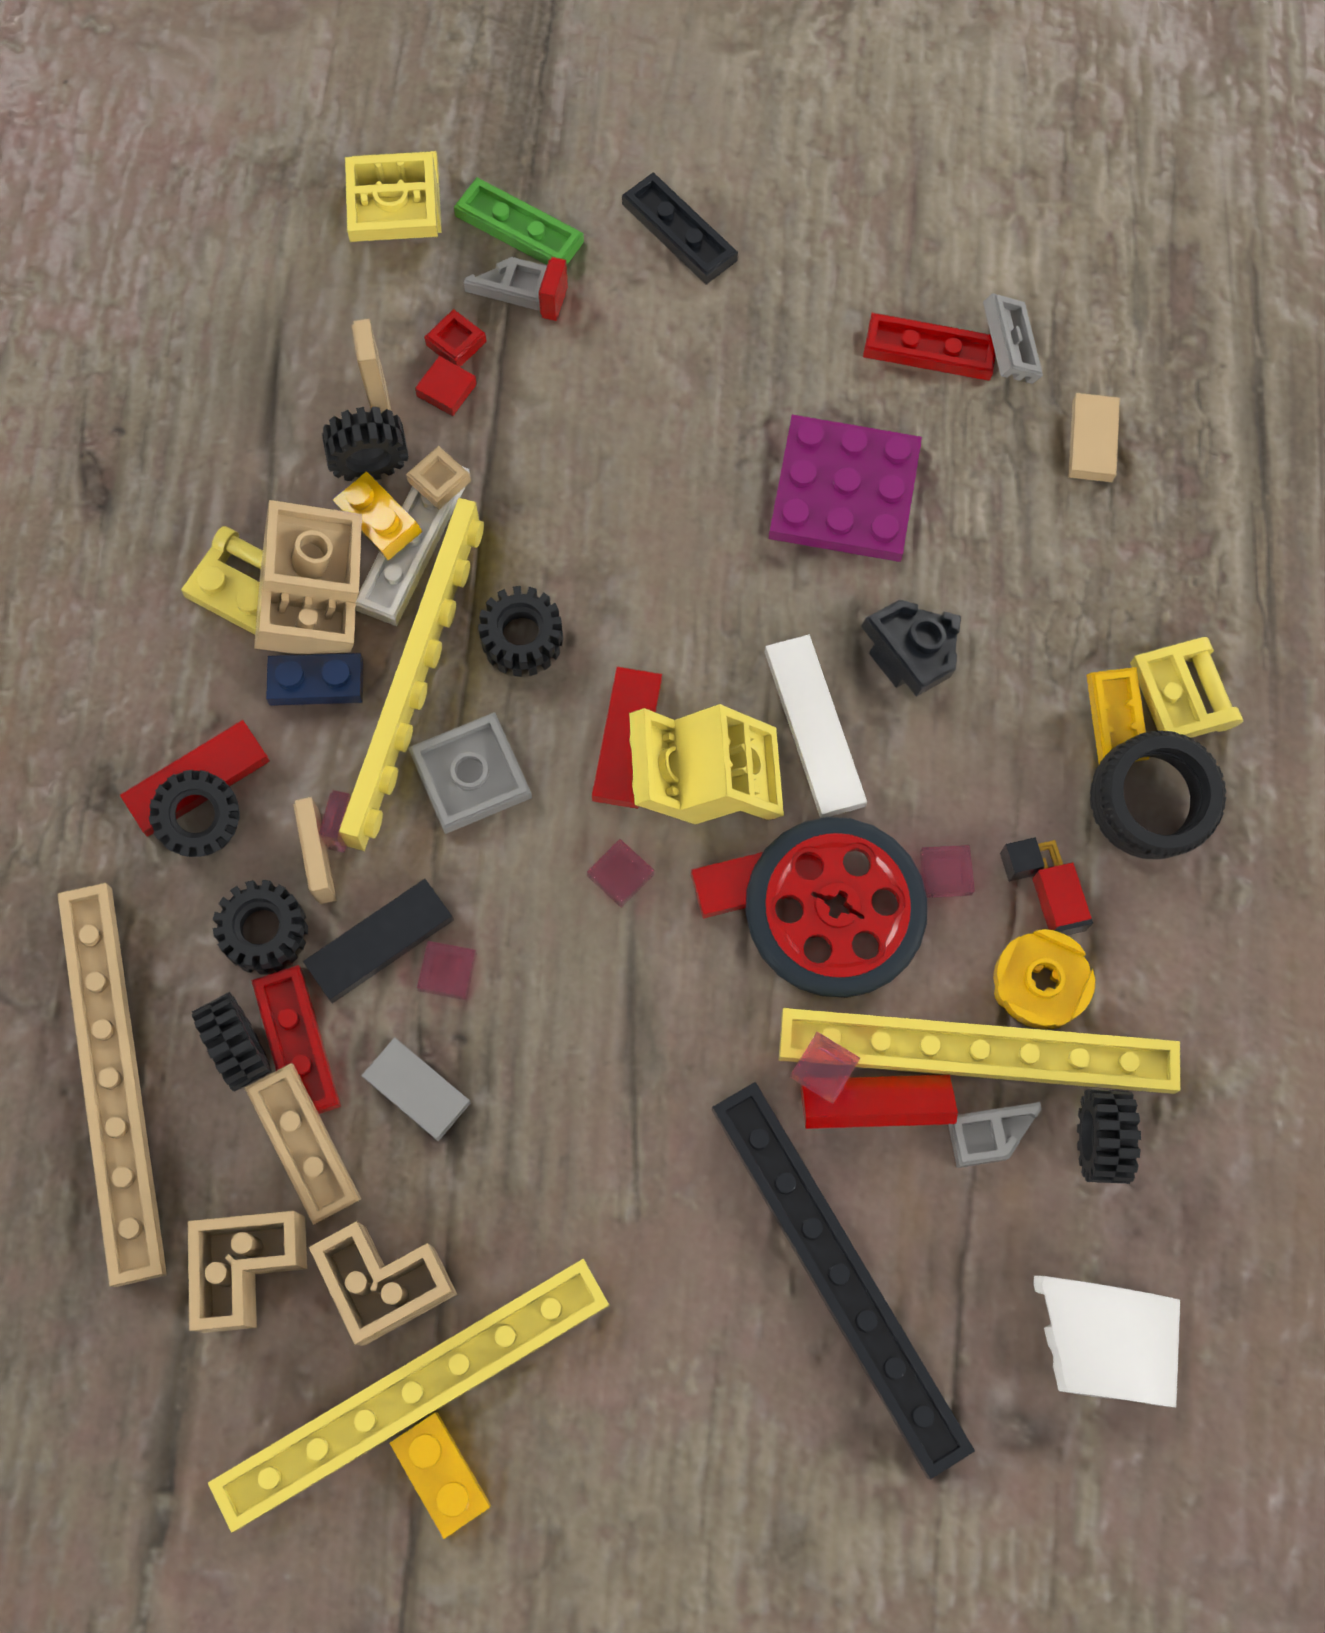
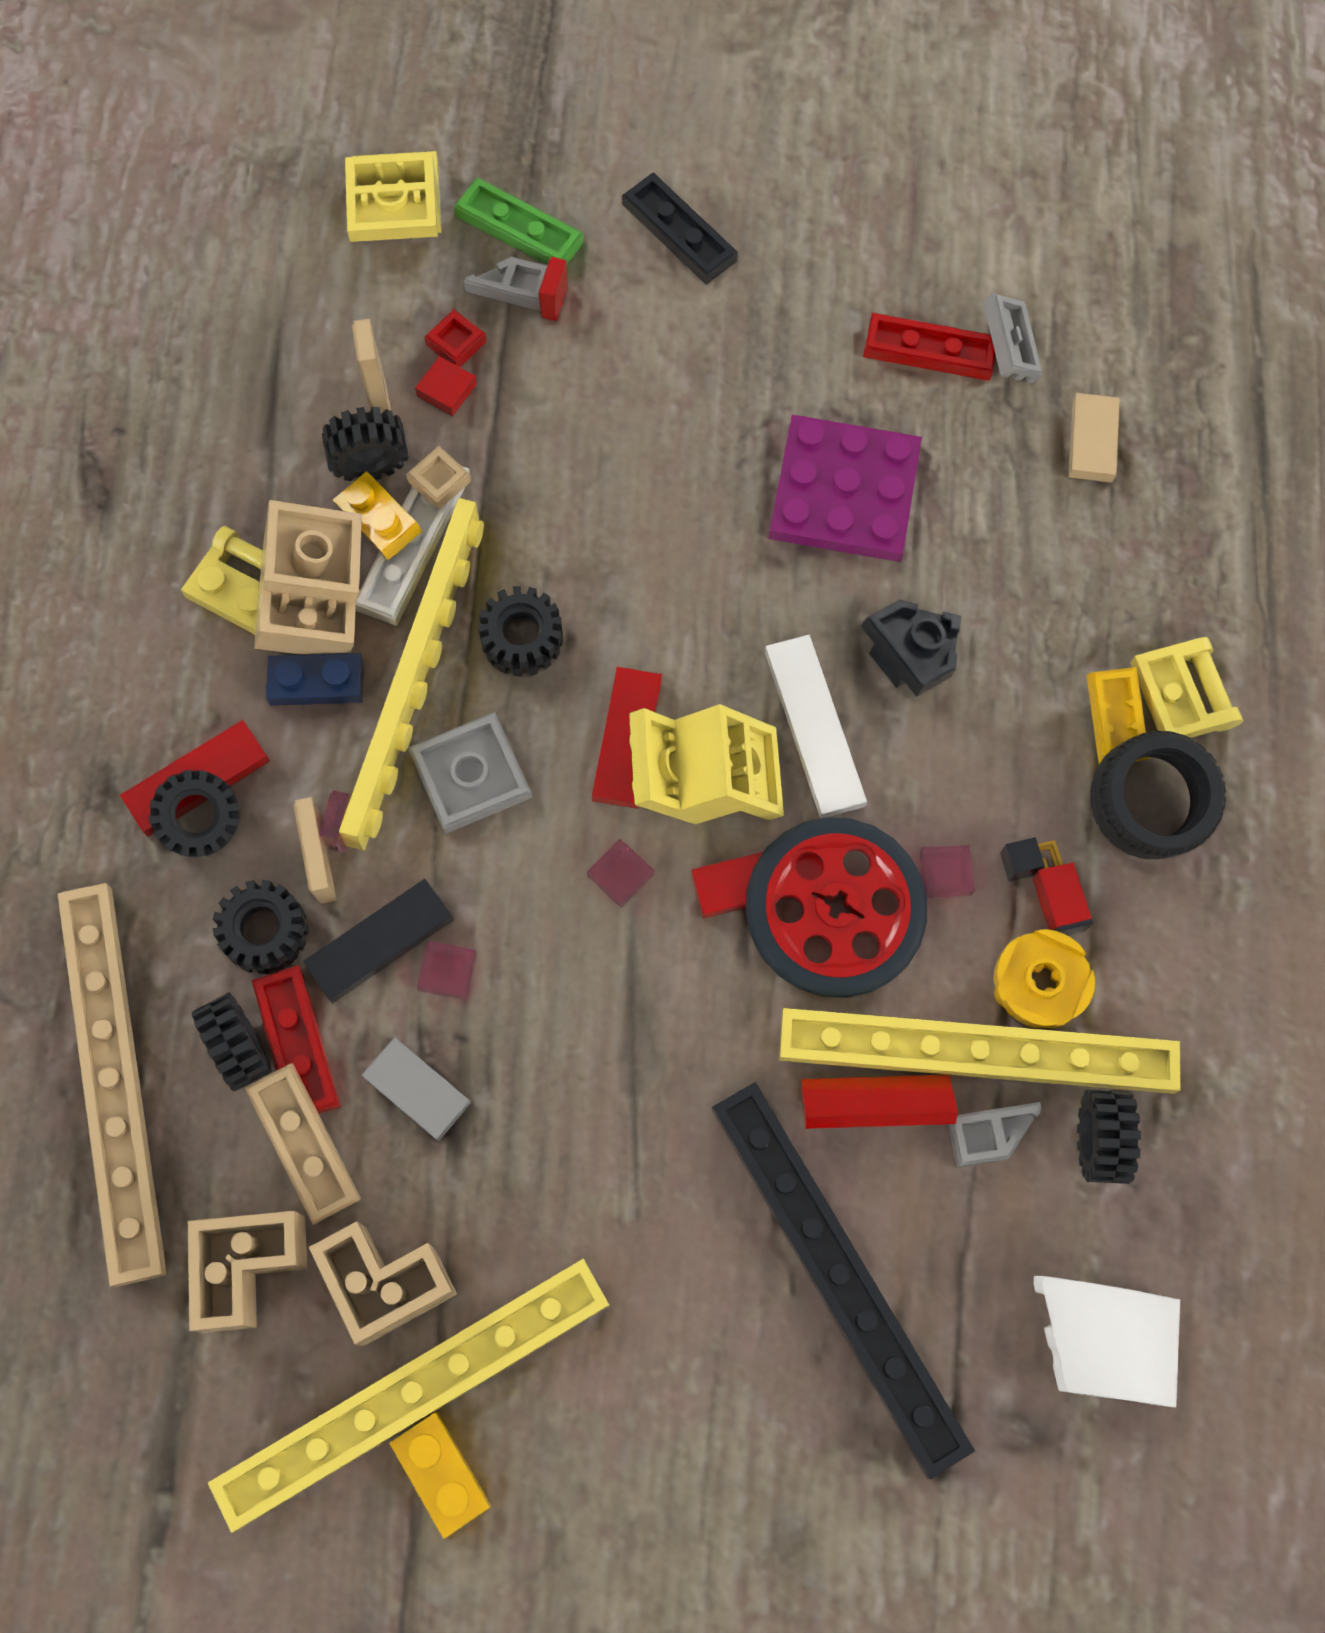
(825, 1067): clear pink tile -> none

